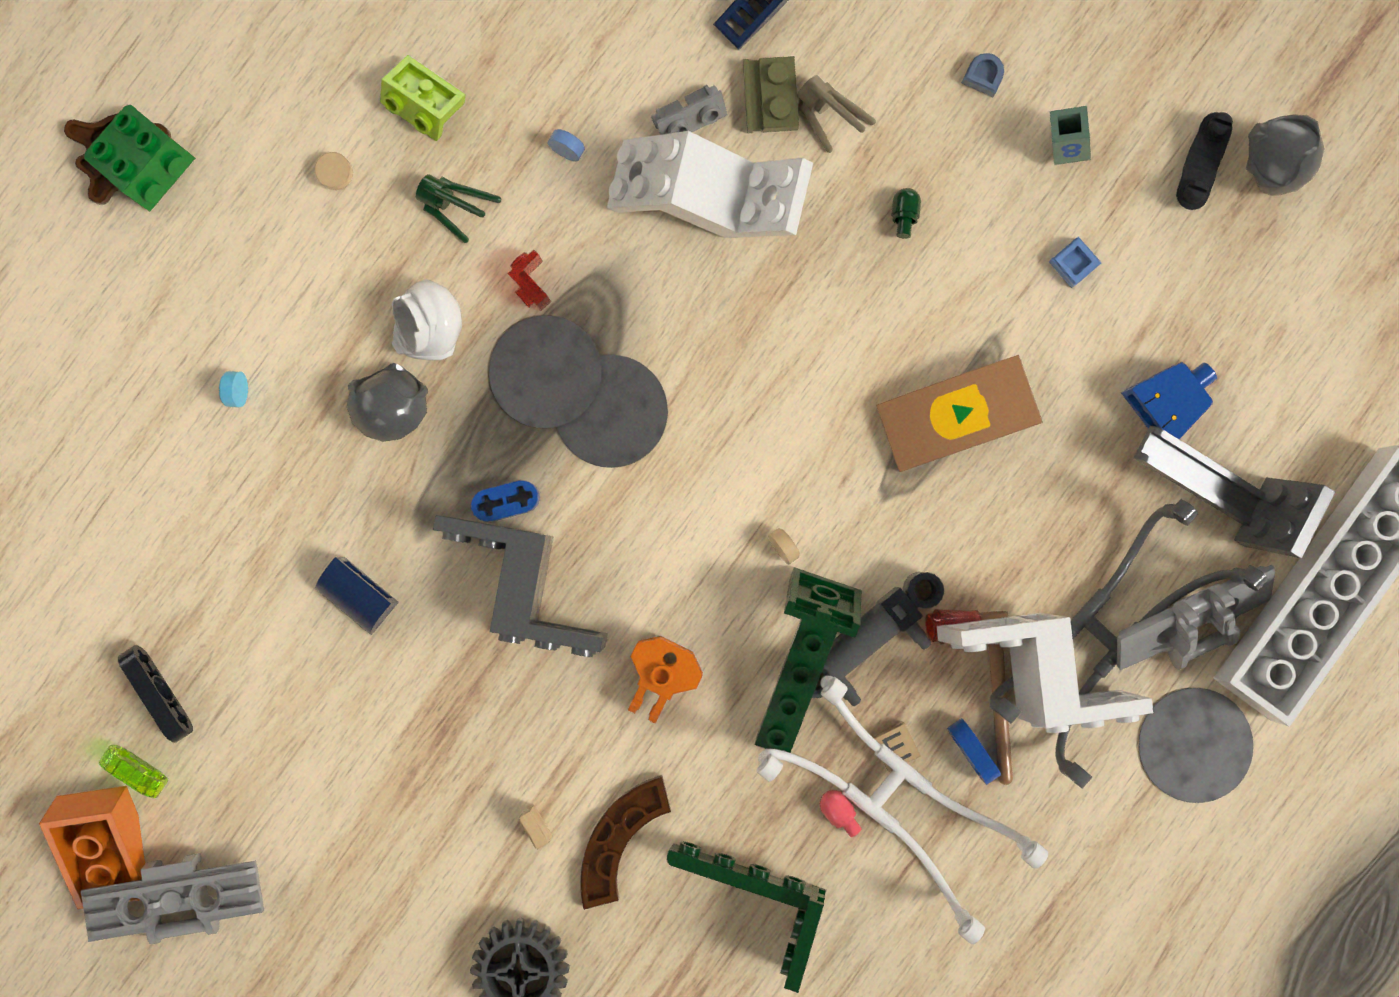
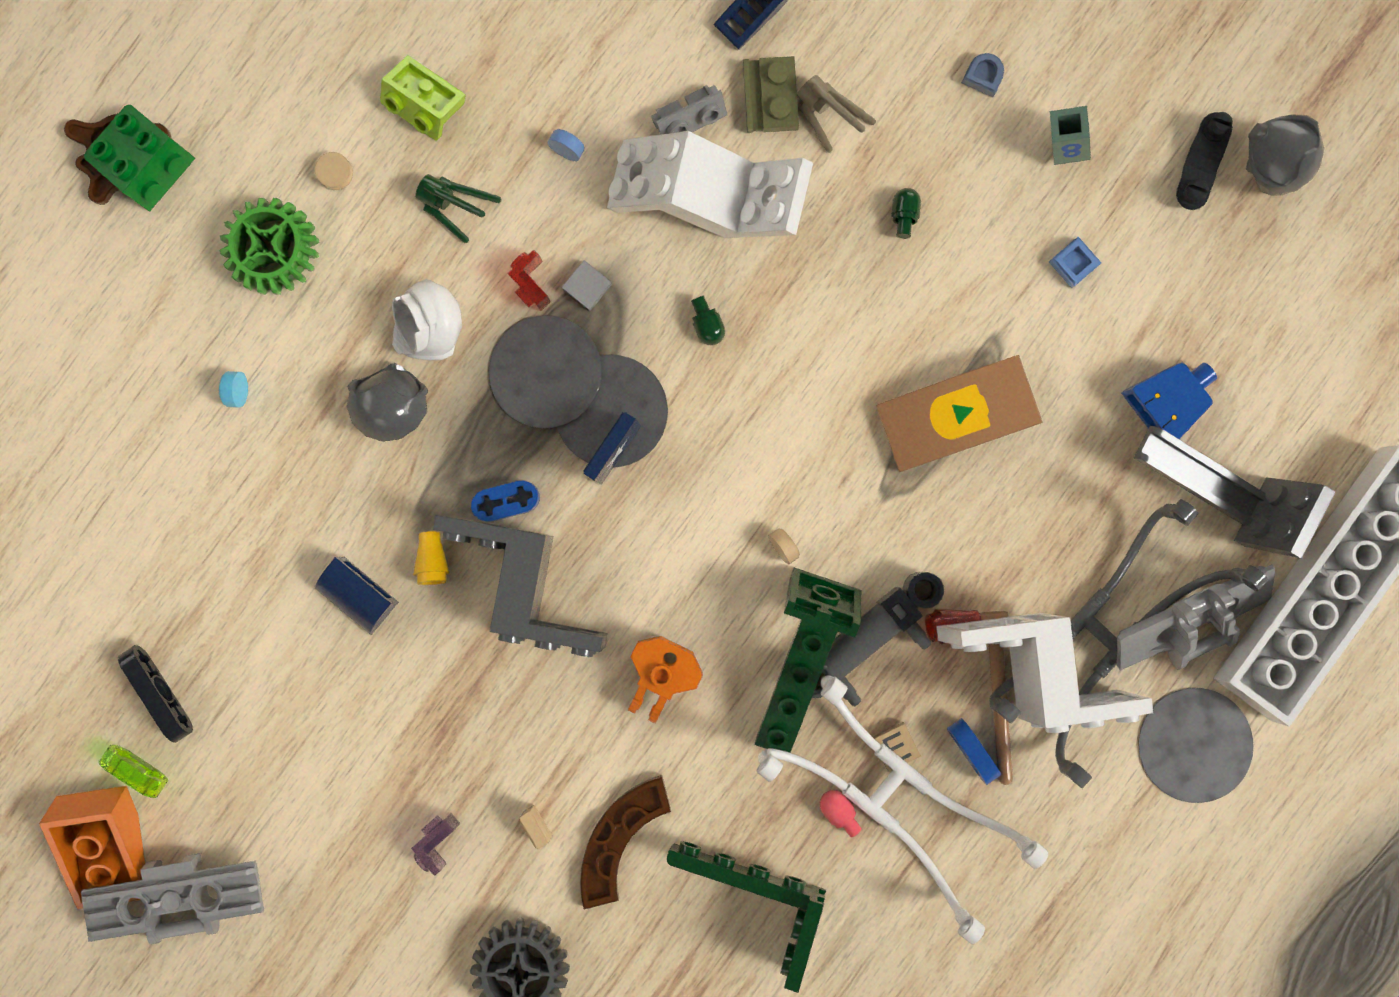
(280, 238): none -> bright green gear
(430, 560): none -> yellow cone
(434, 832): none -> bracket
(586, 285): none -> light grey tile
(612, 448): none -> dark blue tile
(707, 322): none -> dark green cylinder

